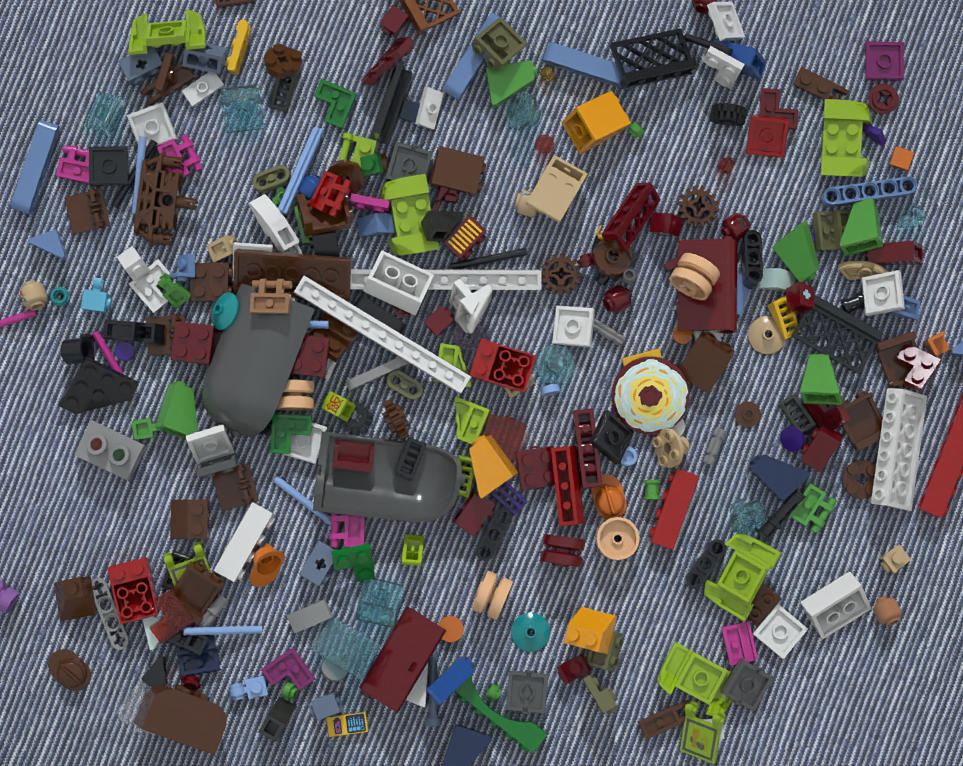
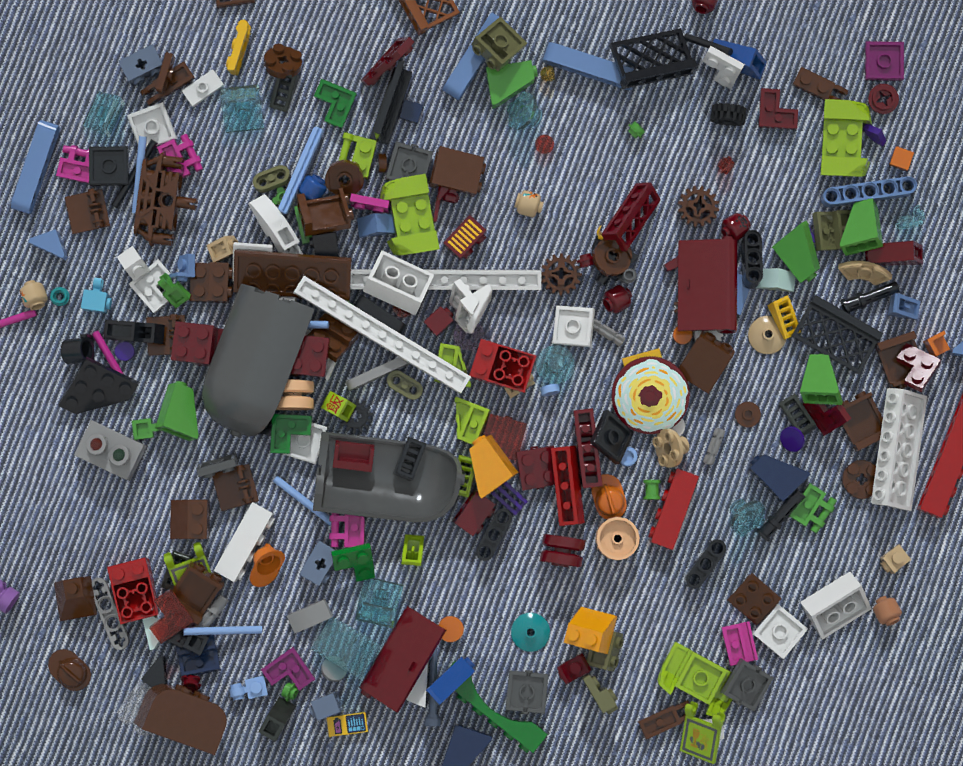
(187, 31): lime piece -> none
(206, 59): sand blue brick -> none
(210, 444): white plate -> none
(225, 311): teal dish -> none
(270, 302): medium nougat plate -> none
(326, 191): red plate -> none
(371, 165): green plate -> none
(394, 21): dark red brick -> none
(395, 419): reddish brown gear -> none
(429, 108): white plate -> none
(439, 224): pearl dark grey slope -> none
(488, 259): black bar -> none
(492, 595): light nougat wheel -> none
(493, 692): bright green plate -> none
(556, 188): tan slope -> none
(595, 122): light orange slope -> none
(665, 224): dark red brick -> none
(694, 276): light nougat wheel -> none
(725, 21): white plate -> none
(742, 575): lime piece -> none
(767, 136): red tile -> none
(800, 298): dark red brick -> none
(821, 447): dark red brick -> none
(883, 293): white plate -> none

